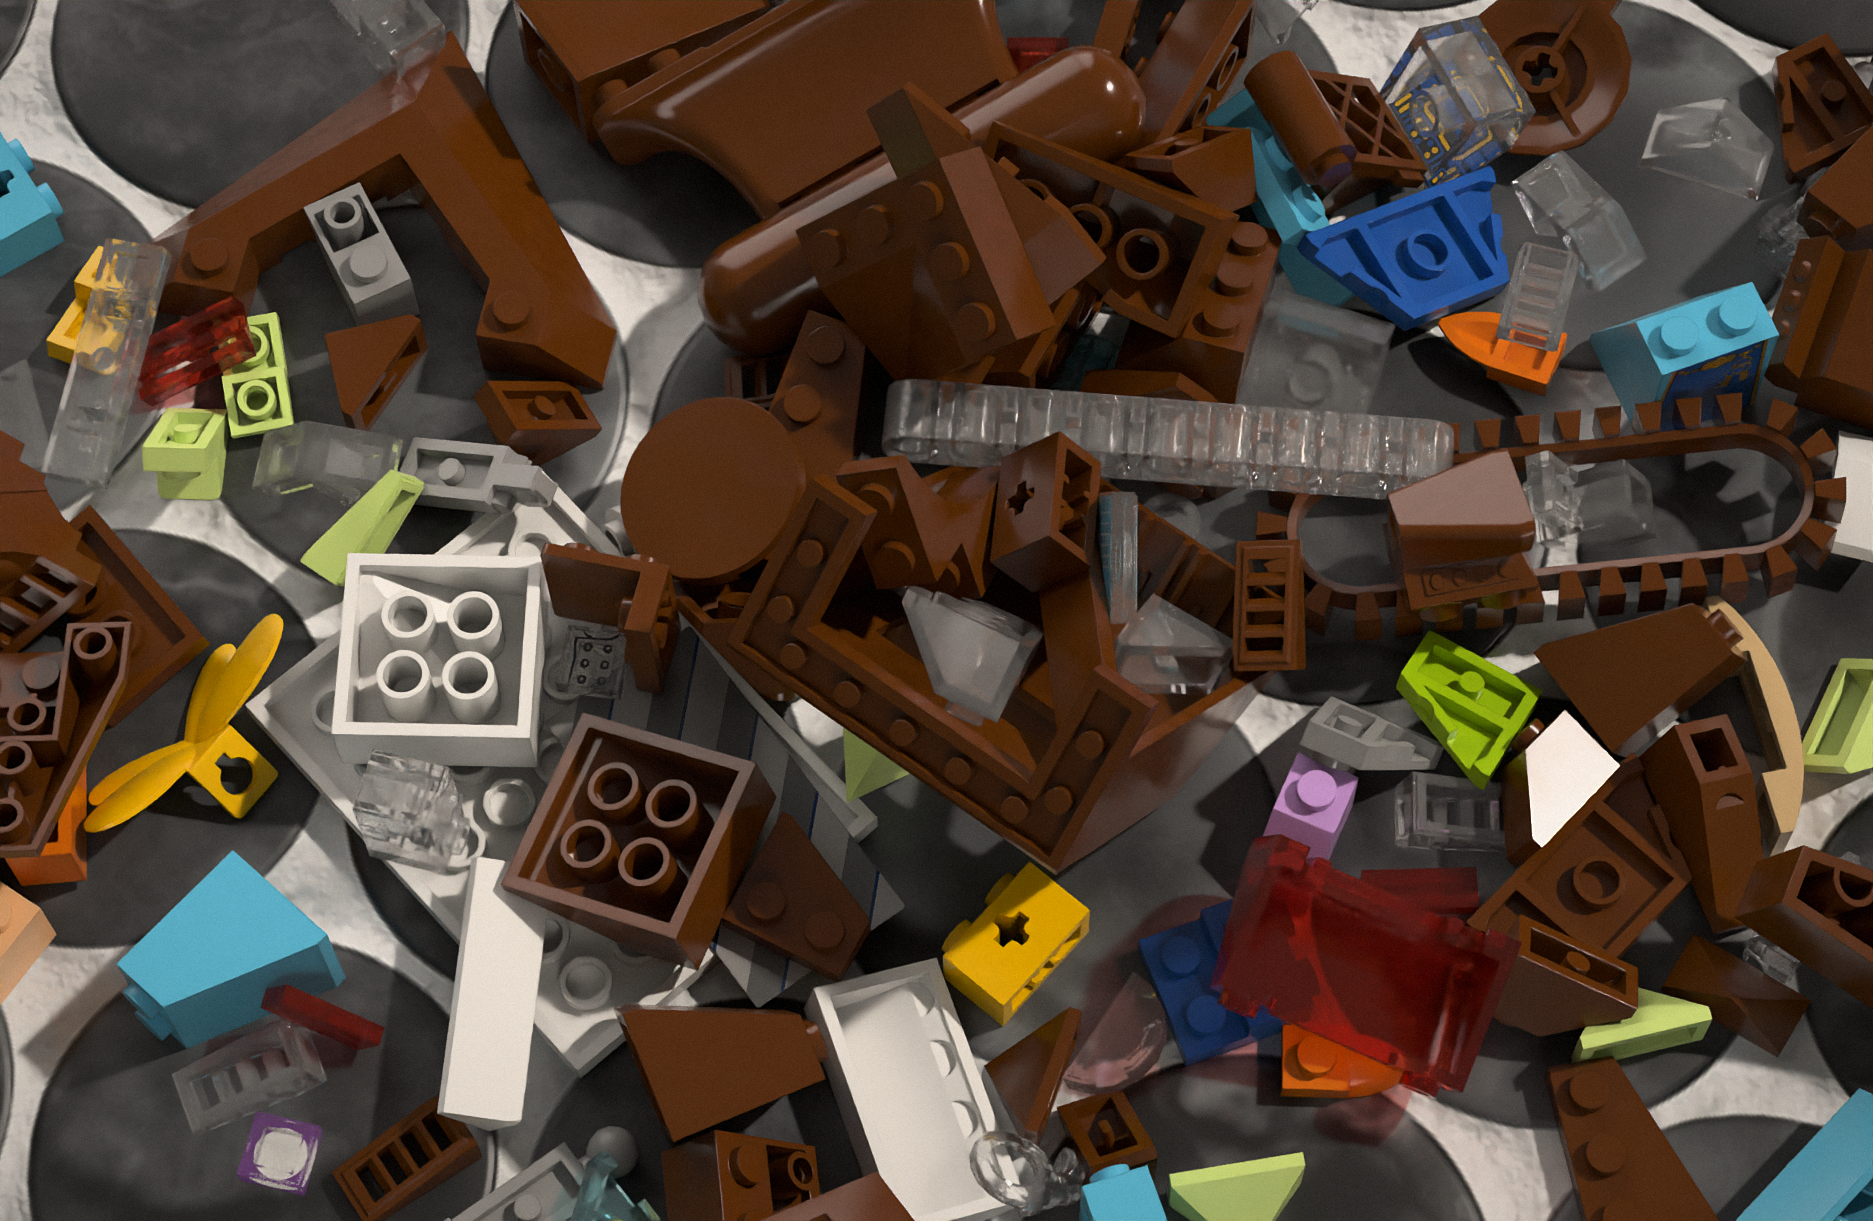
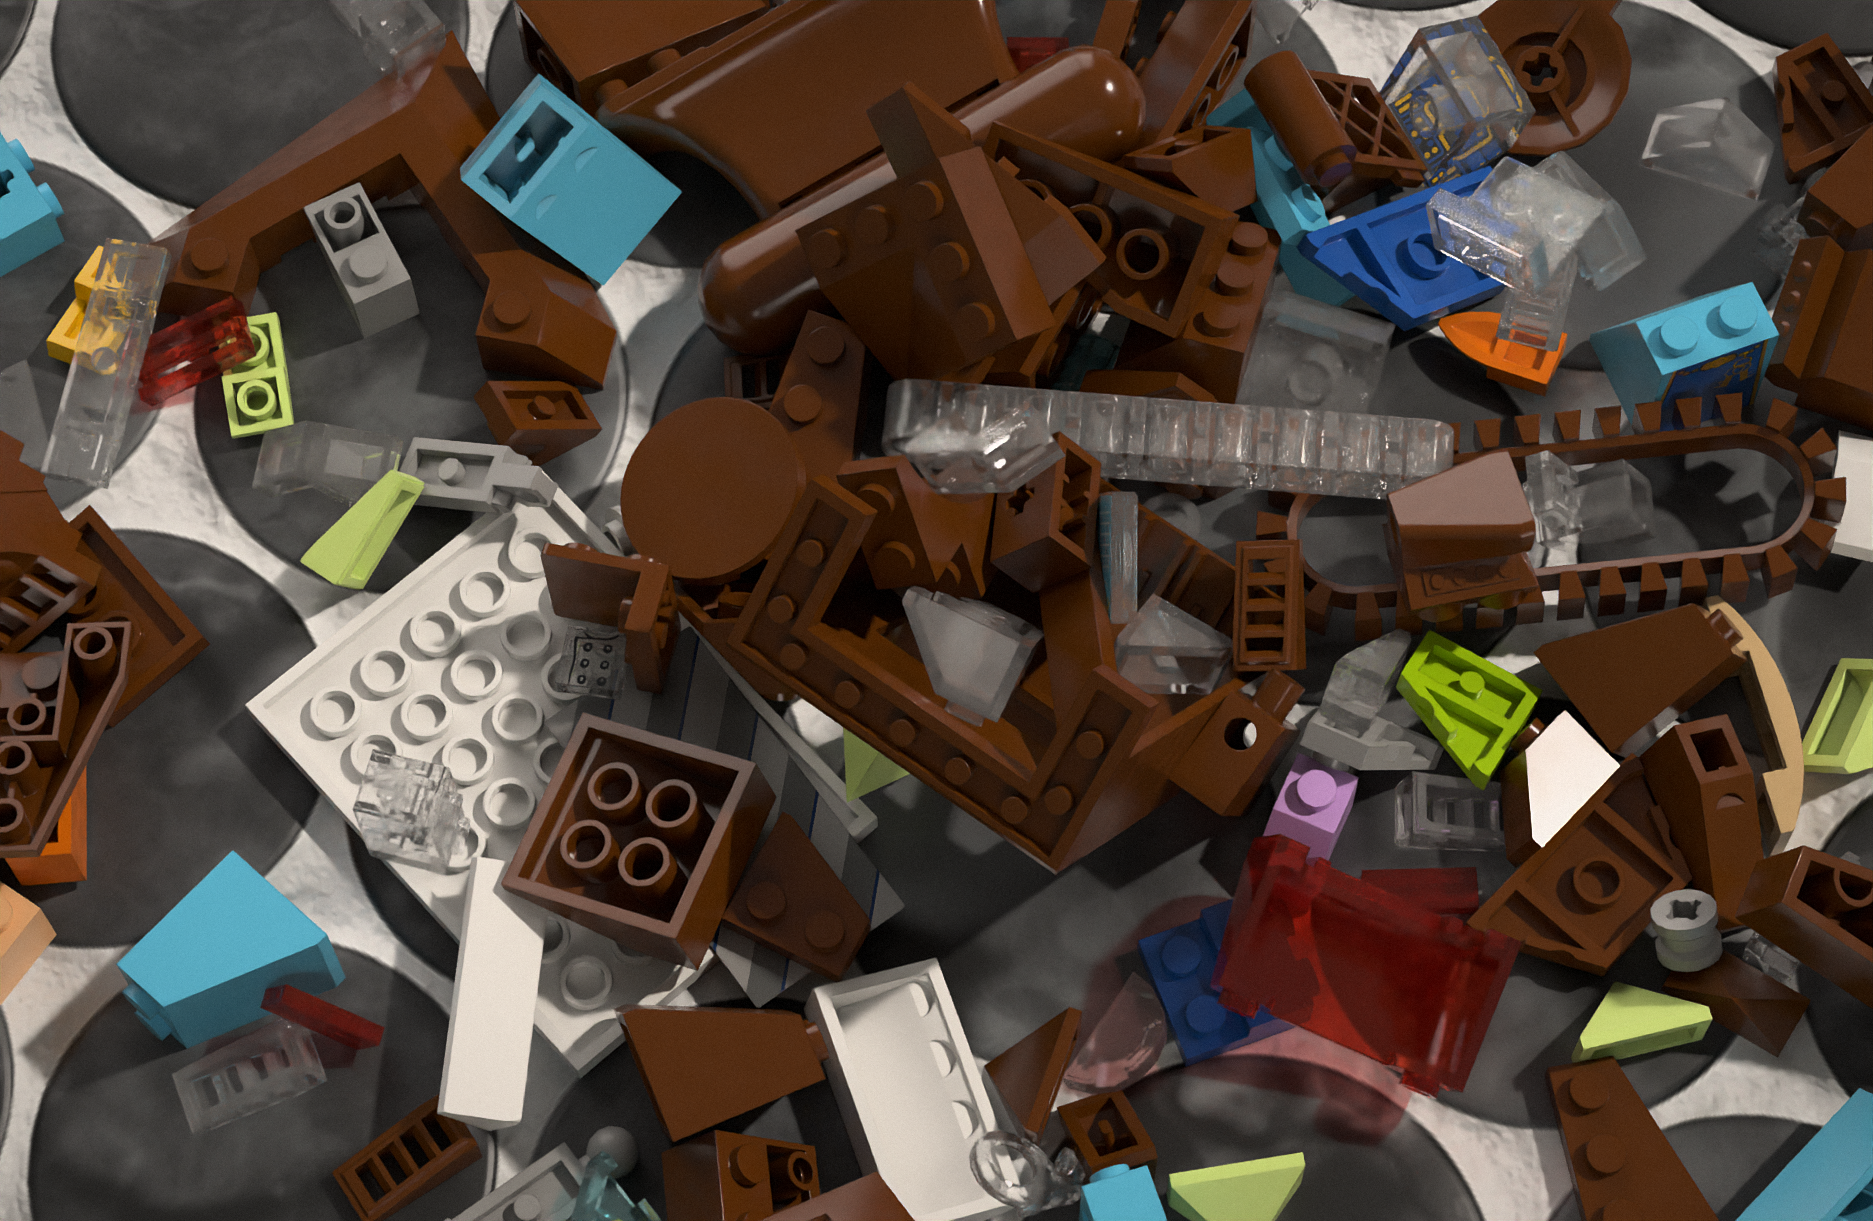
(188, 453): yellowish green slope -> none
(217, 696): yellow piece -> none
(280, 1153): clear tile -> none
(373, 364): reddish brown slope -> none
(441, 659): white slope -> none
(568, 181): none -> medium azure slope
(988, 462): none -> clear slope
(1007, 976): yellow brick -> none
(1220, 763): none -> reddish brown torso
(1327, 1070): orange plate -> none
(1365, 681): none -> clear slope
(1514, 225): none -> clear bracket
(1563, 983): reddish brown slope -> none
(1686, 930): none -> light grey wheel

